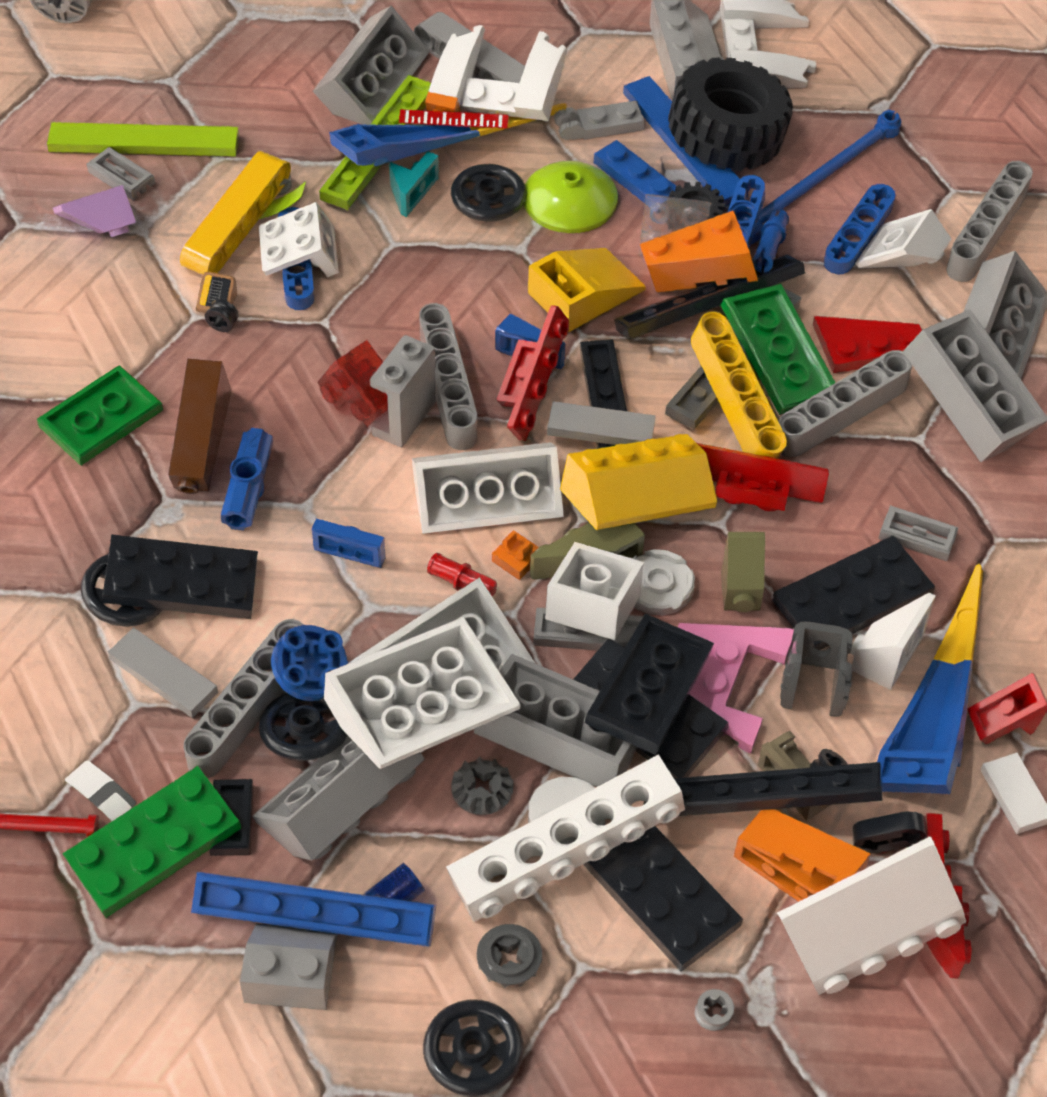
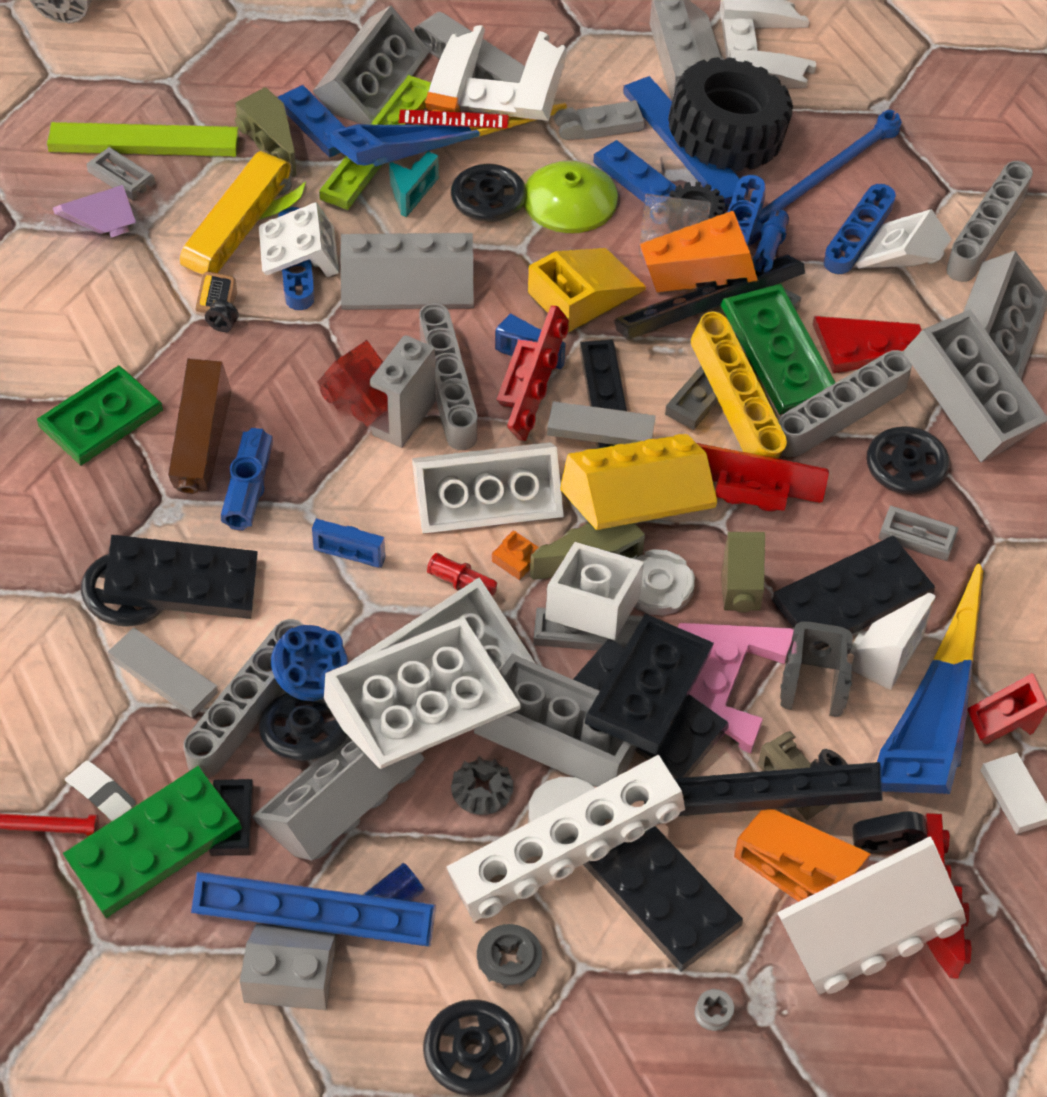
(266, 123): none -> olive slope
(311, 117): none -> blue plate
(406, 270): none -> light grey slope
(902, 482): none -> black plate

